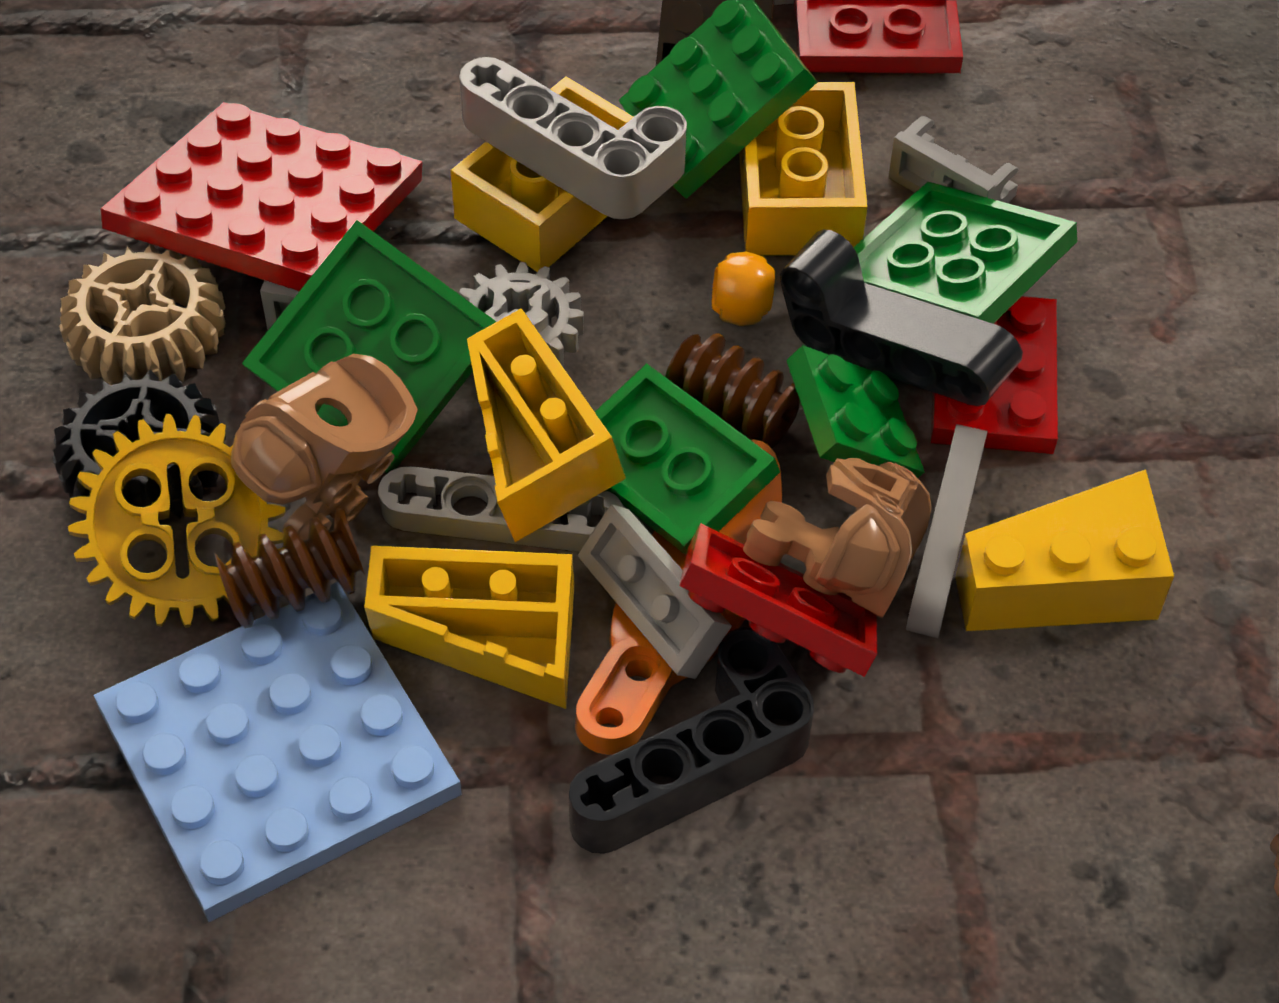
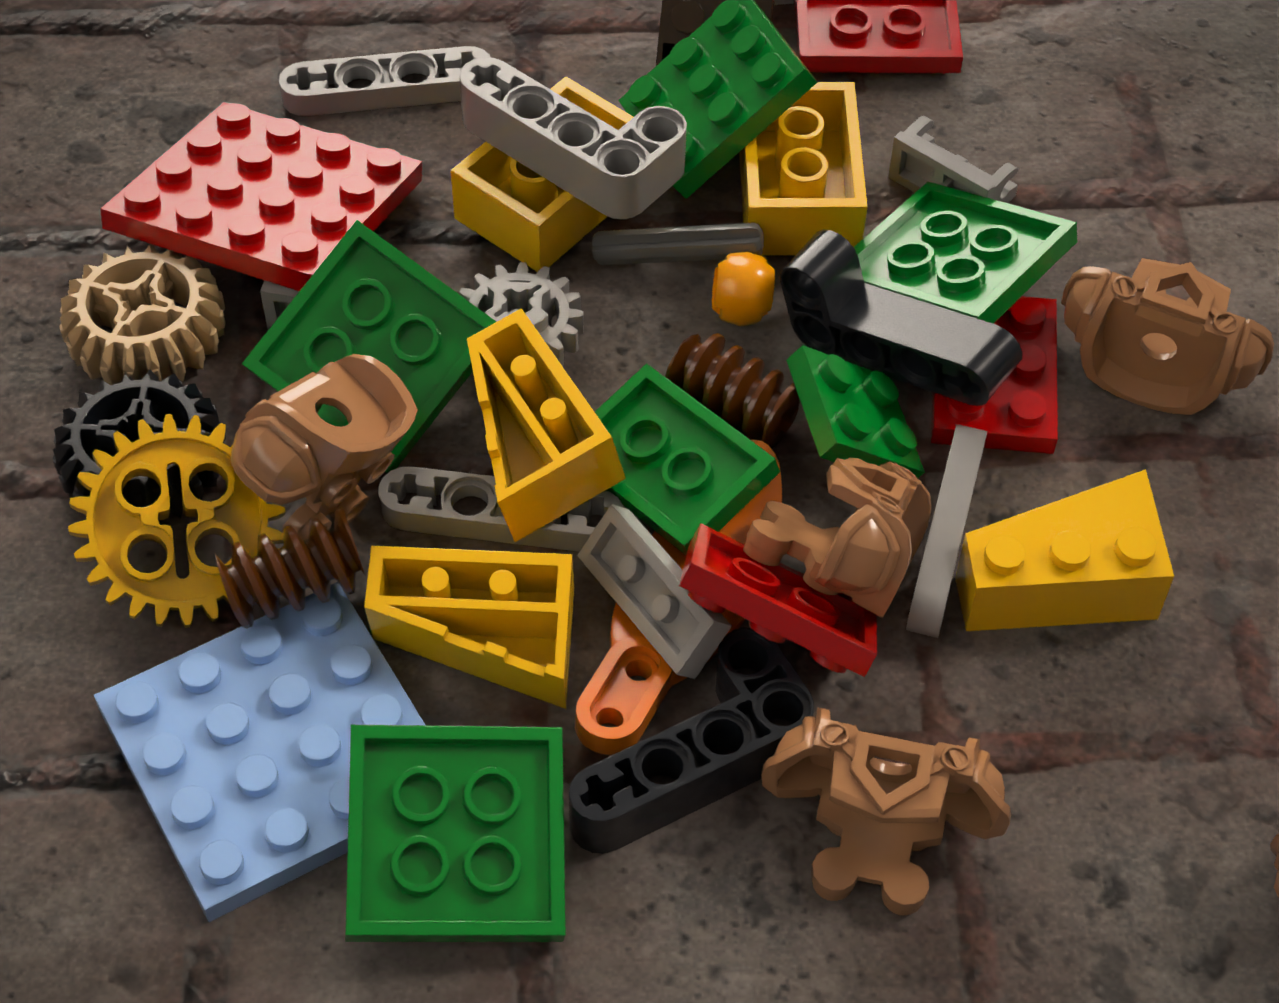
(386, 75): none -> light grey beam
(455, 834): none -> green plate
(676, 243): none -> dark grey axle
(884, 805): none -> medium nougat piece
(1158, 346): none -> medium nougat piece

